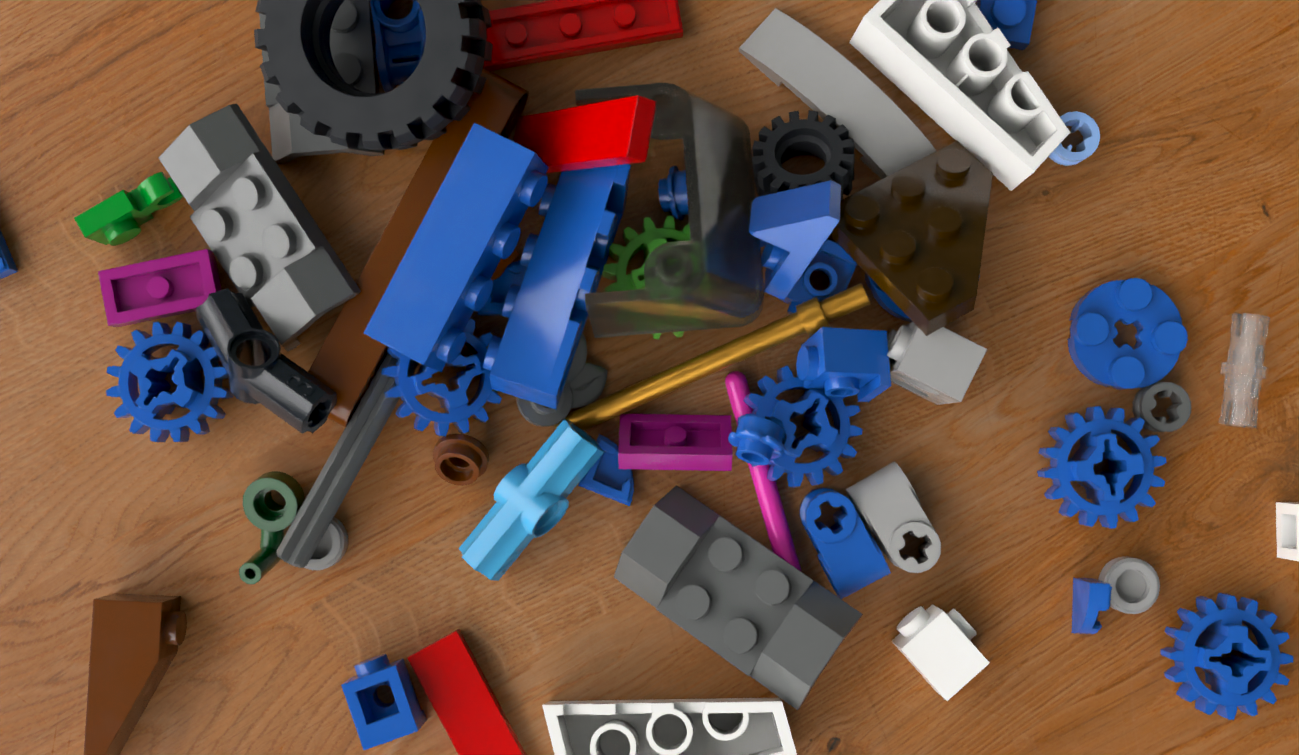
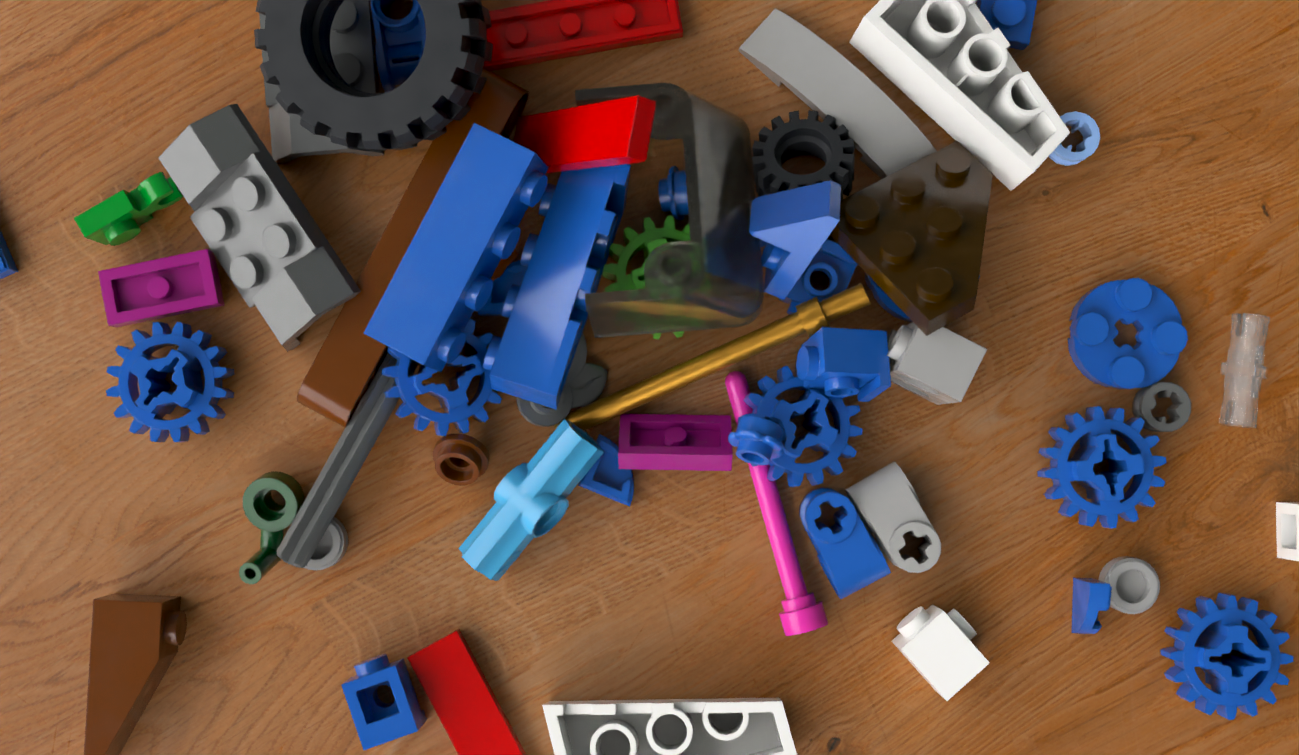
(258, 367): black piece -> none
(735, 595): dark grey piece -> none

